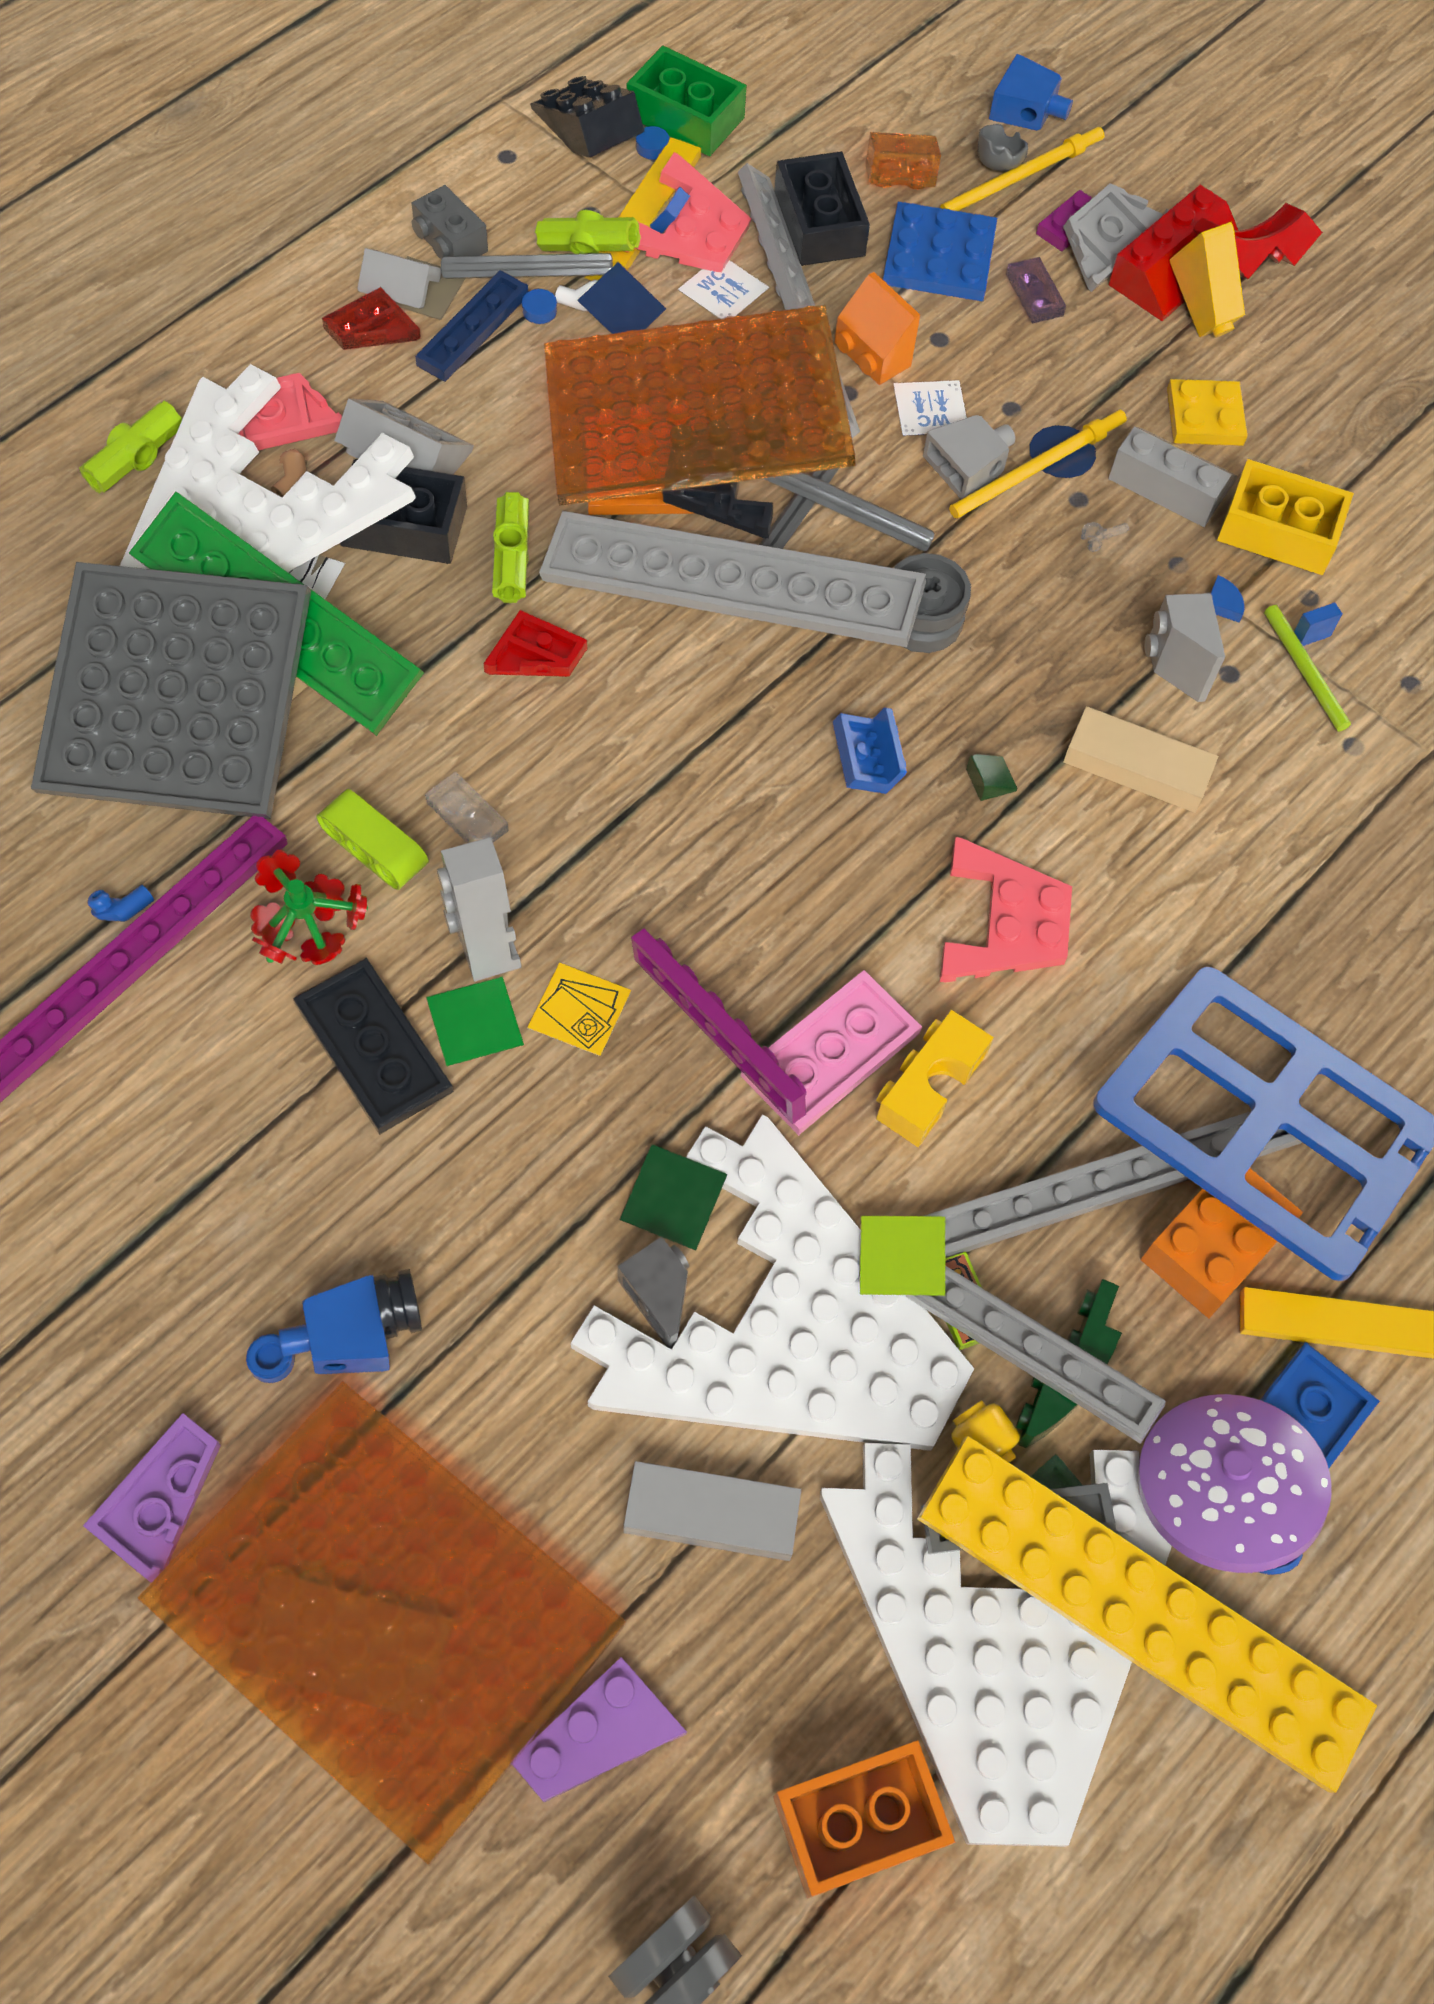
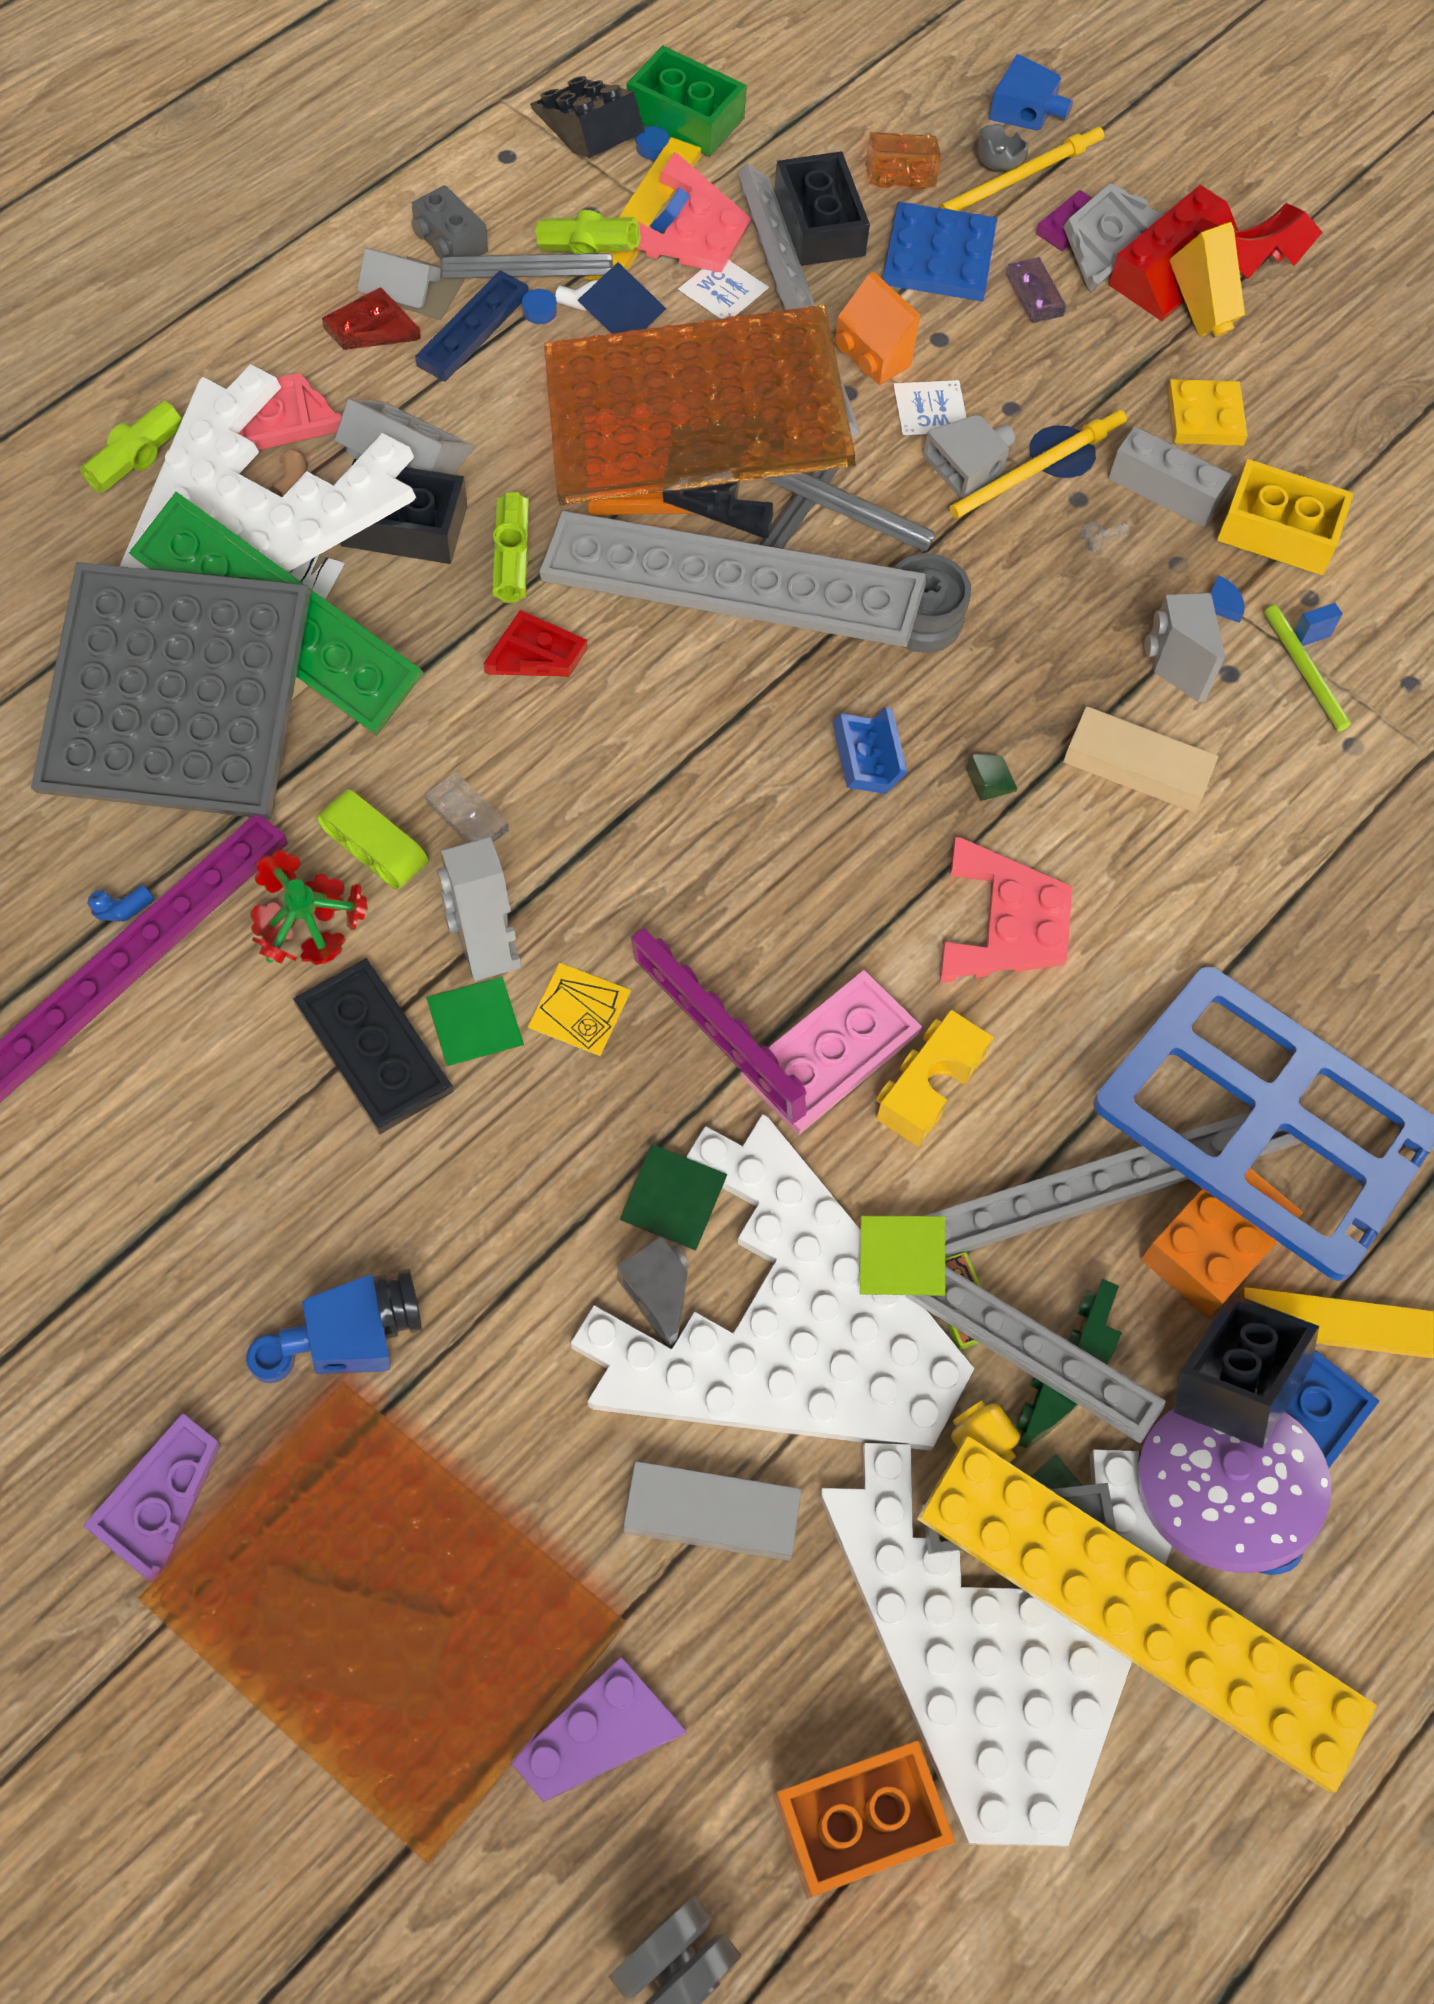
(1246, 1370): none -> black brick

